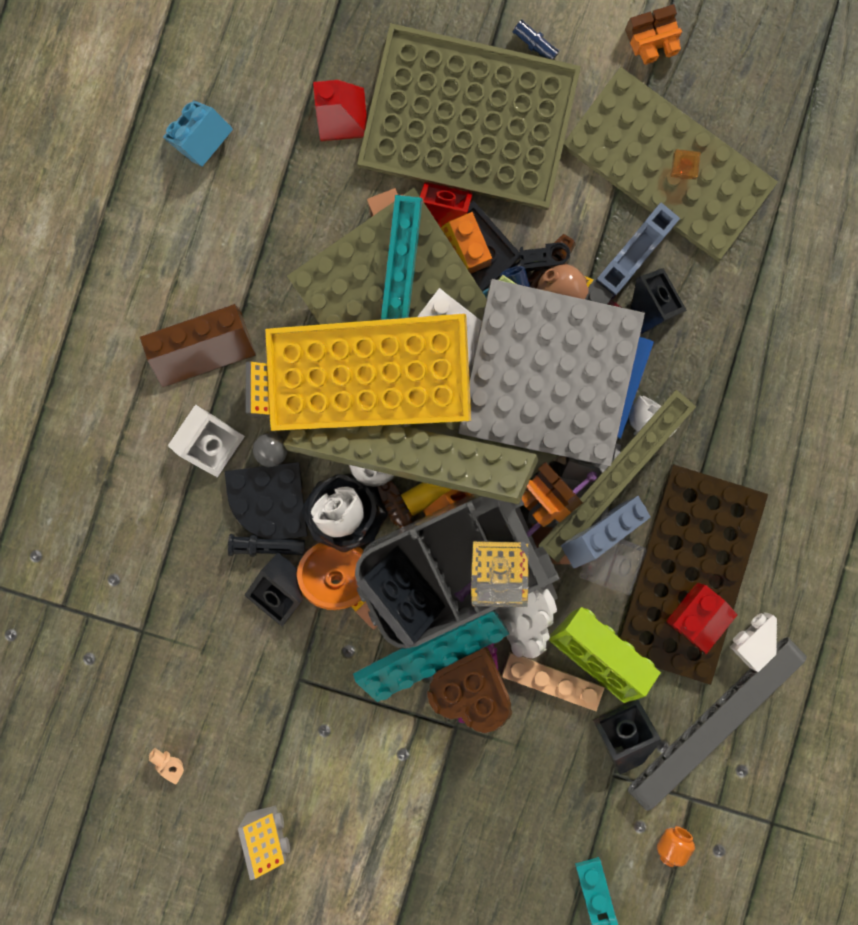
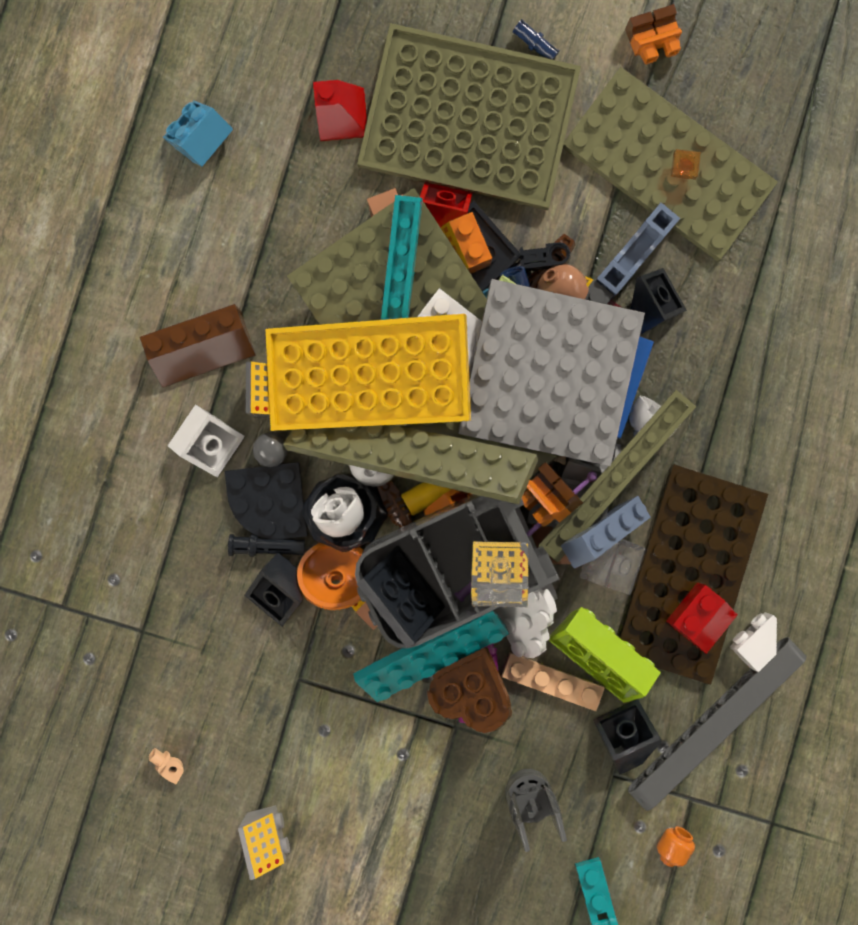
(532, 802): none -> dark grey piece

